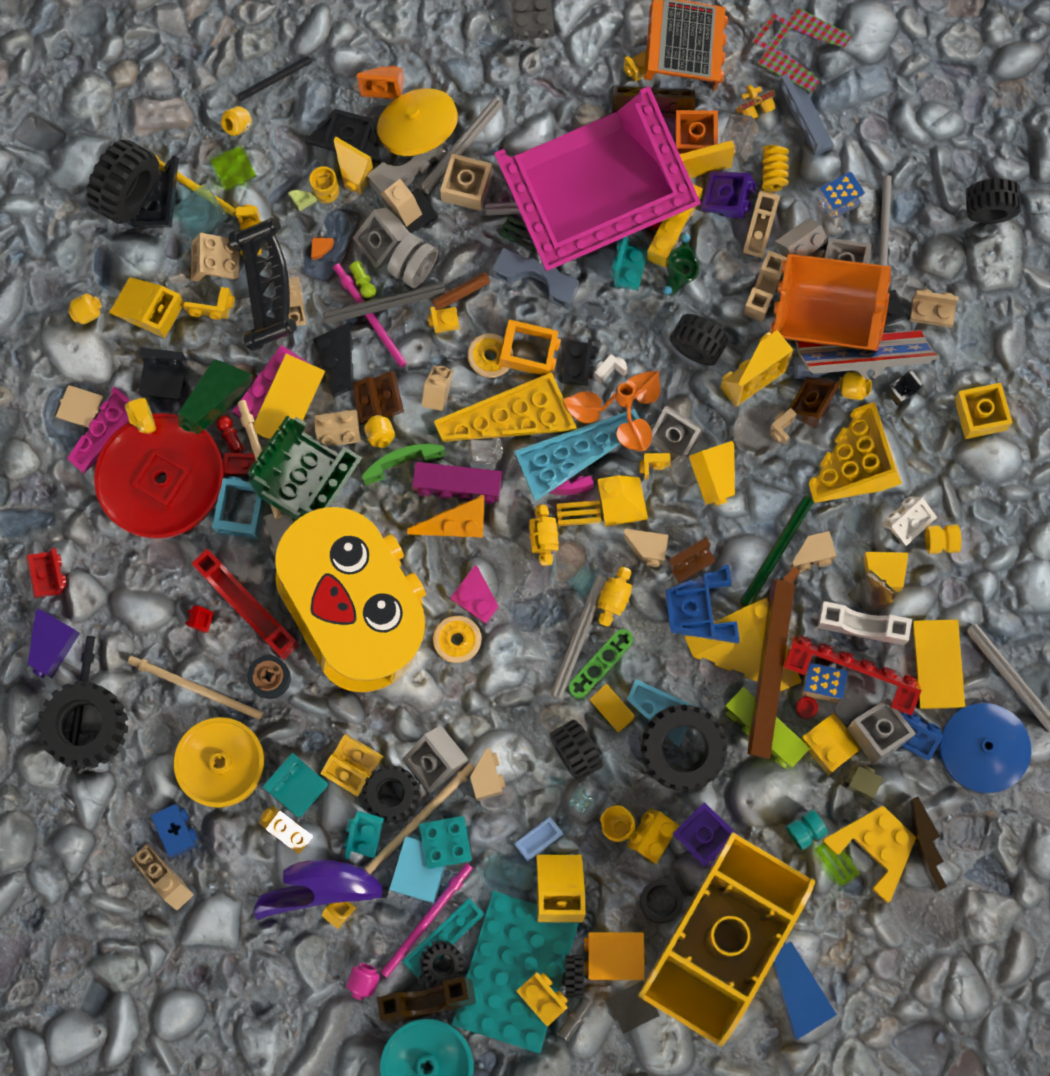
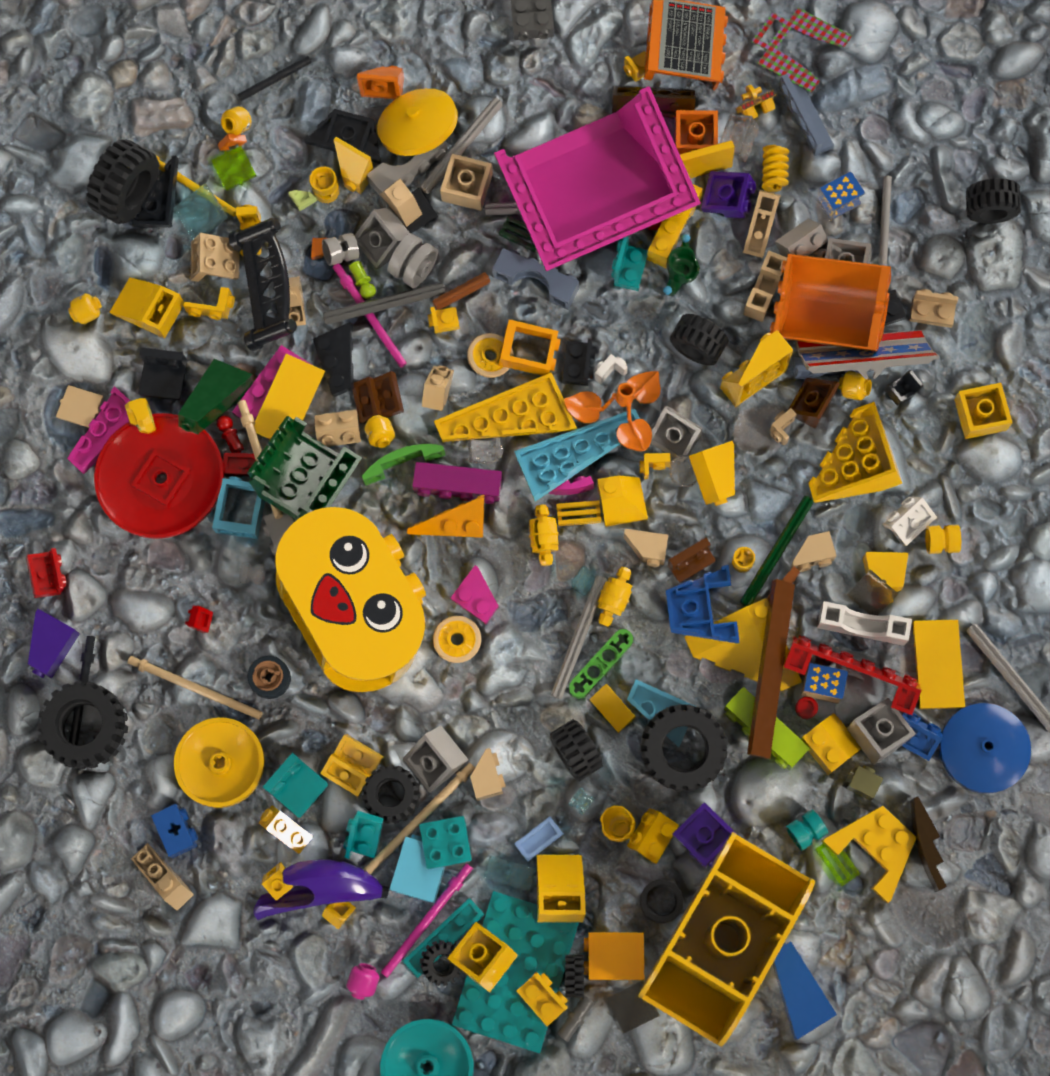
(231, 140): none -> orange tile
(245, 604): red arch -> none
(273, 882): none -> yellow bracket
(338, 249): none -> light grey wheel
(411, 1005): dark brown arch -> none
(482, 956): none -> yellow slope
(743, 555): none -> yellow wheel

